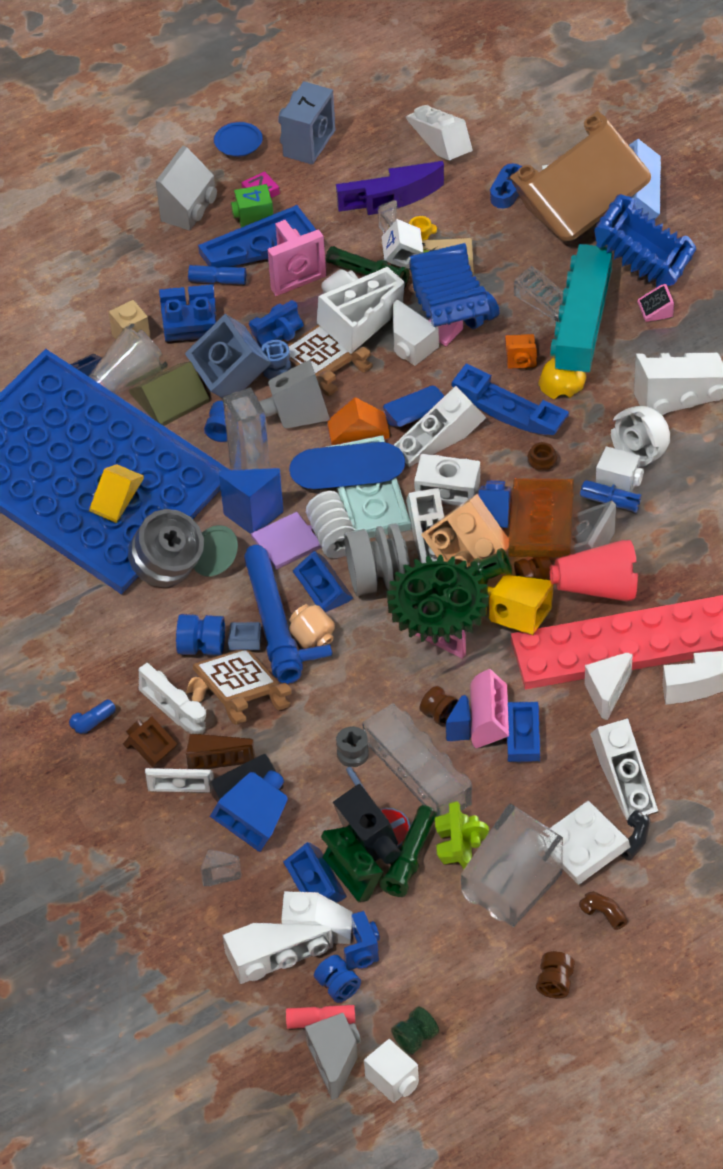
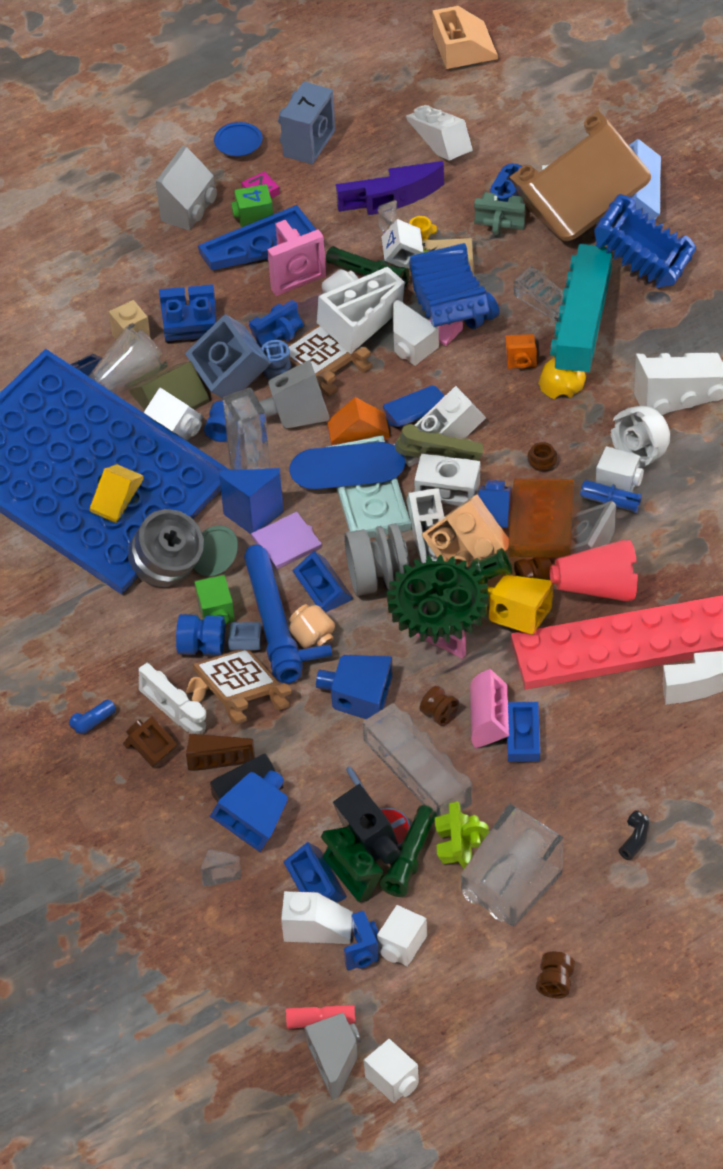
(174, 414): none -> white brick
(179, 780): white slope -> none
(212, 274): blue piece -> none
(214, 598): none -> bright green brick
(269, 947): white slope -> none
(329, 522): white piece -> none
(335, 976): blue wheel -> none
(348, 753): dark grey wheel -> none
(358, 684): none -> blue torso
(401, 935): none -> white brick
(415, 1030): clear green wheel -> none
(416, 442): none -> olive plate
(459, 722): blue slope -> none
(461, 37): none -> light nougat slope
(499, 213): none -> sand green hips
(507, 406): blue slope -> none
(588, 842): white plate -> none
(605, 905): reddish brown arm -> none
(607, 680): white slope -> none
(624, 767): white slope -> none
(656, 304): slope -> none

